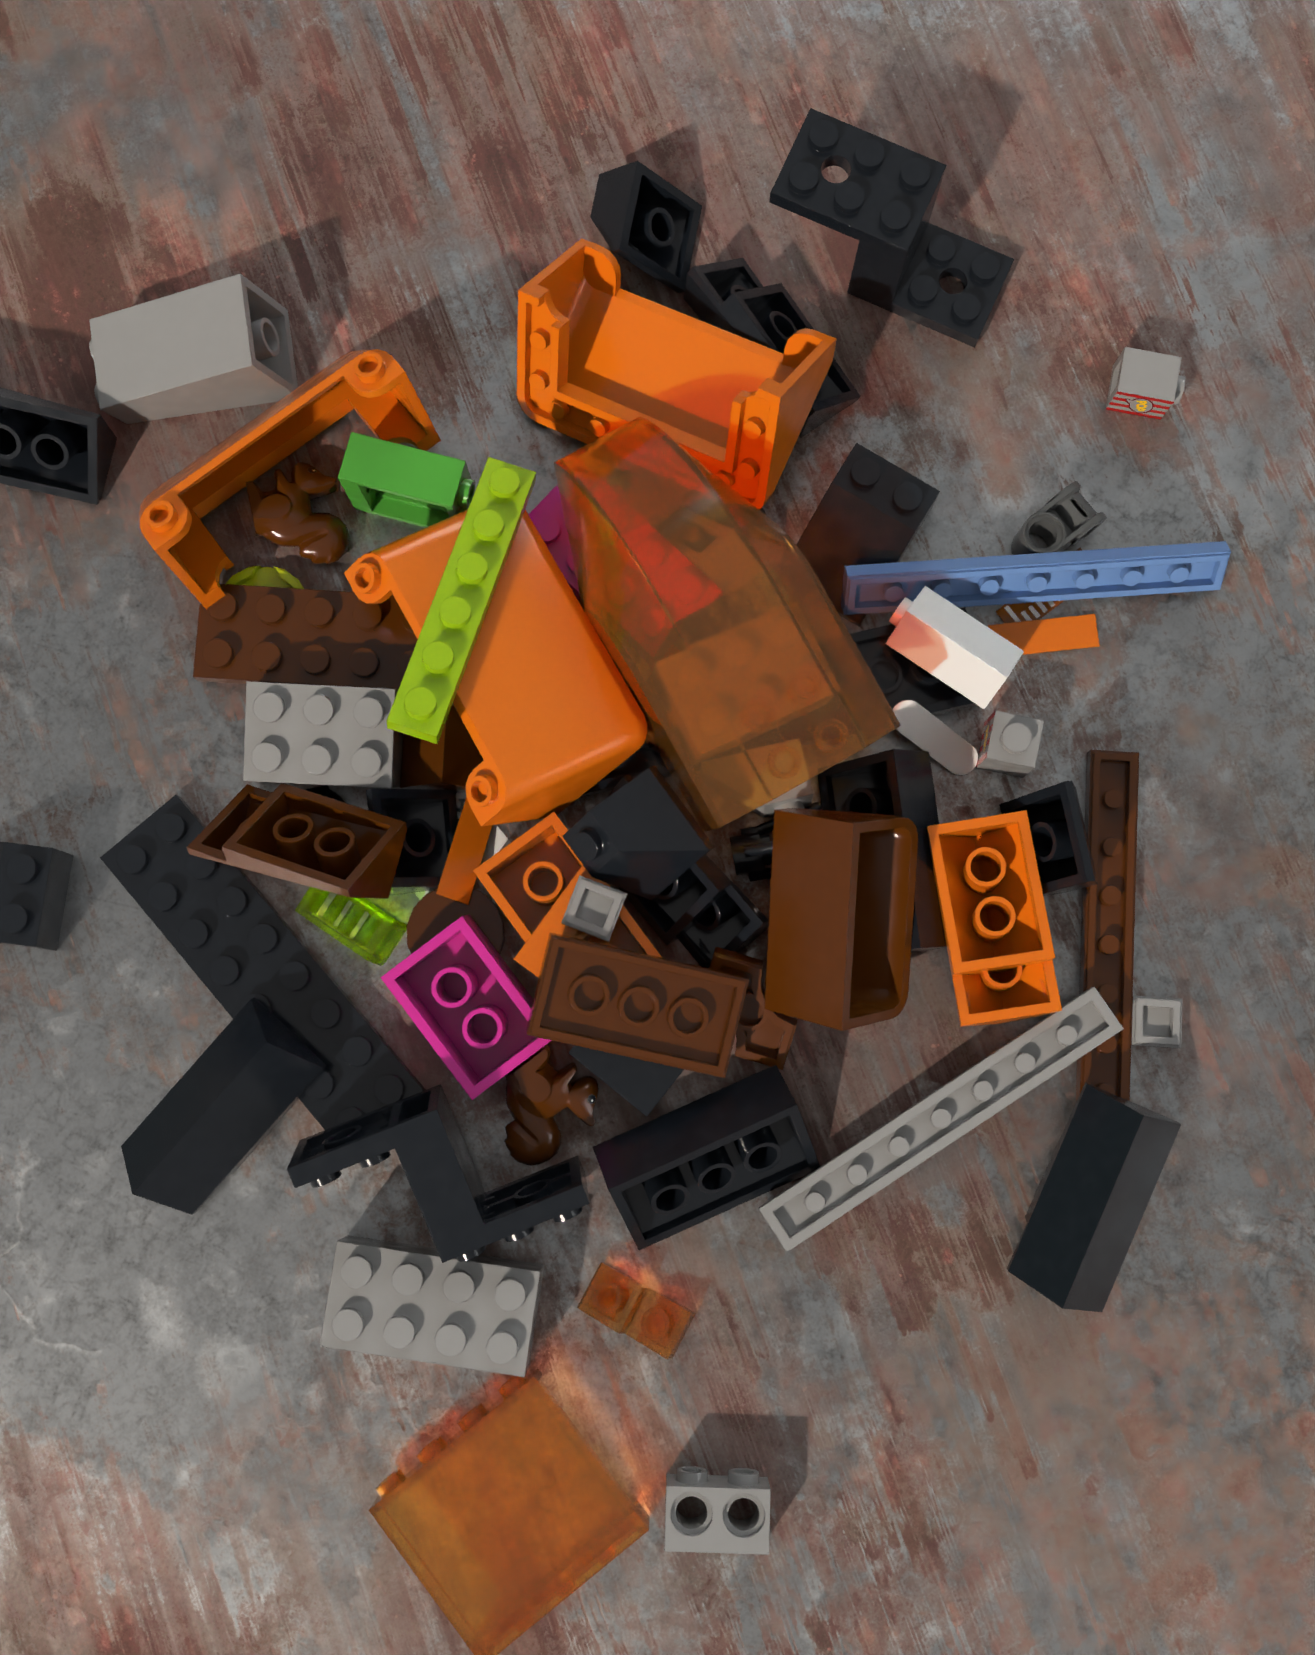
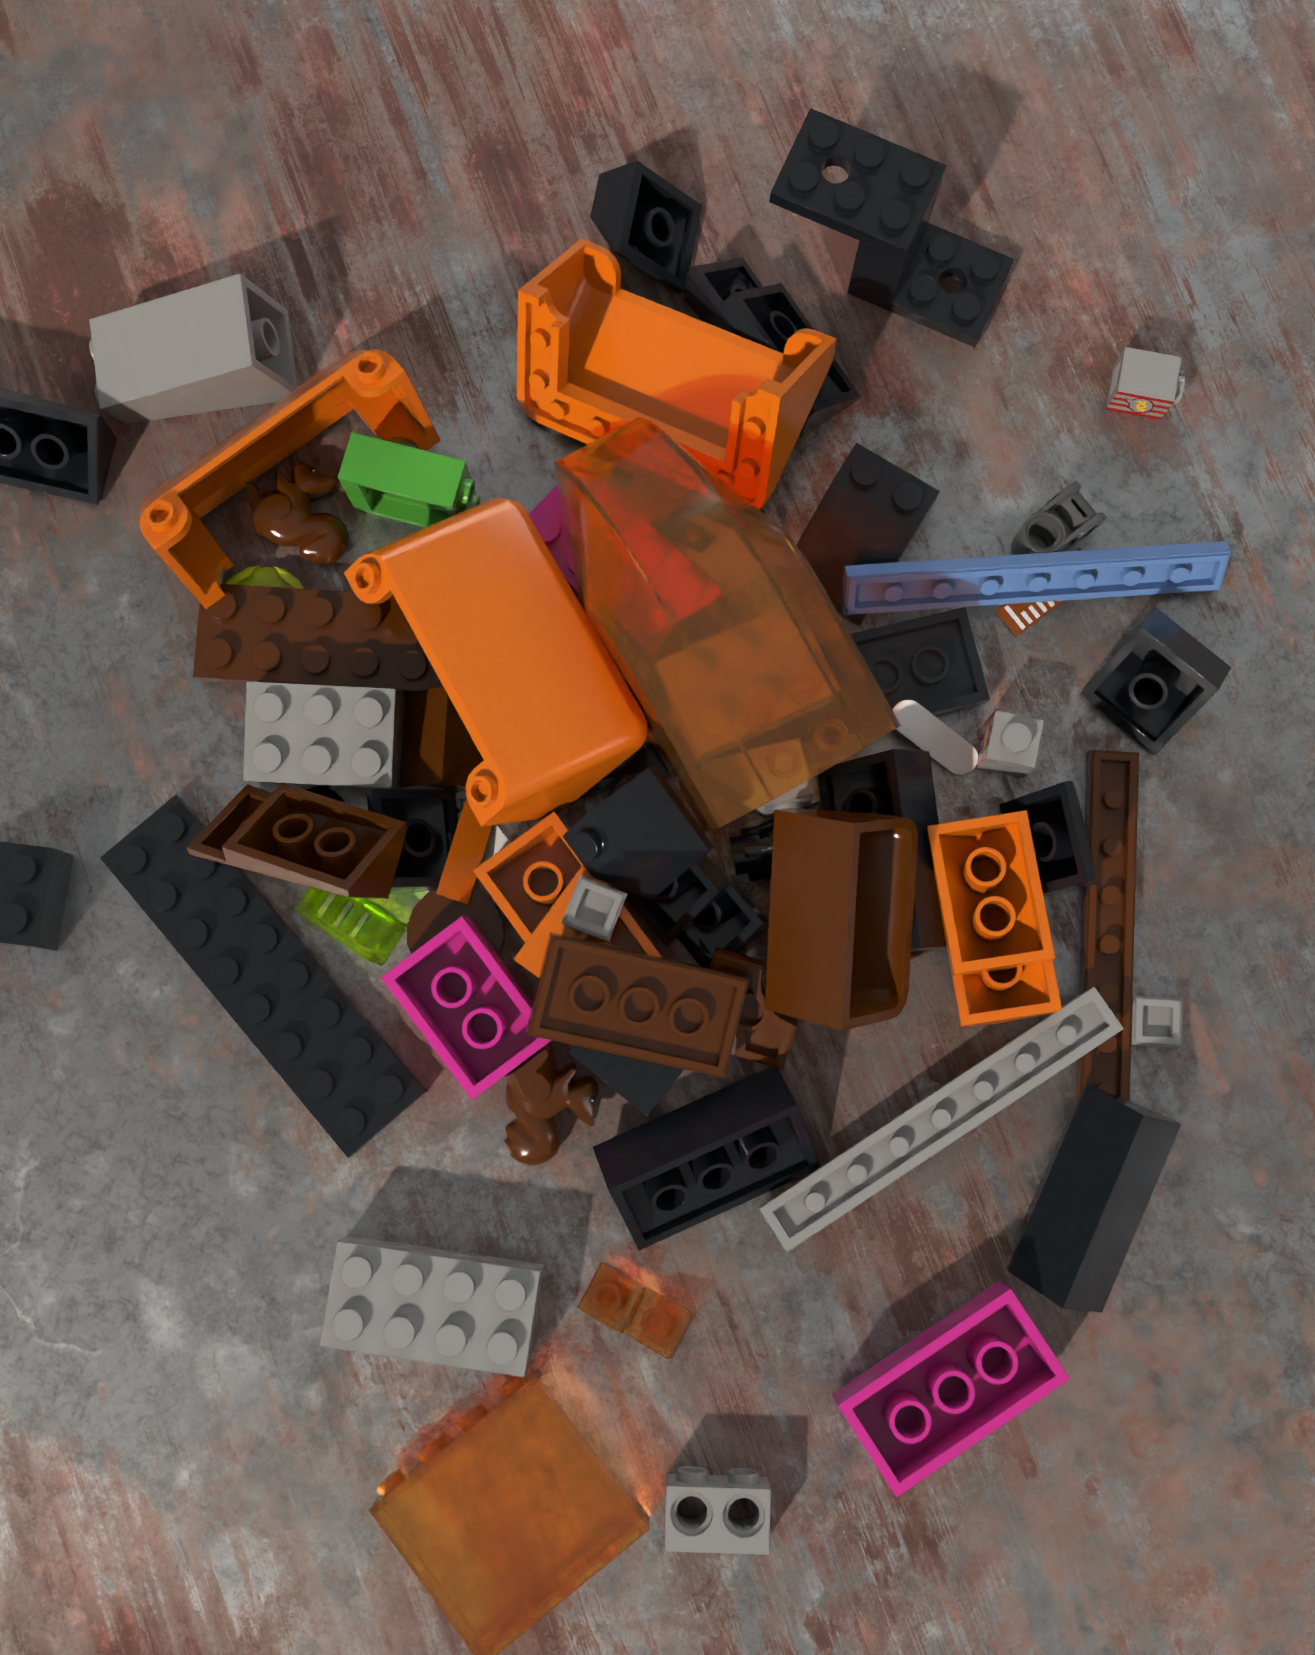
(219, 1110): black slope -> none
(442, 1175): black bracket -> none
(461, 601): lime plate -> none
(950, 1387): none -> dark pink brick
(953, 646): white brick -> none
(1051, 633): orange sticker -> none
(1156, 680): none -> black slope

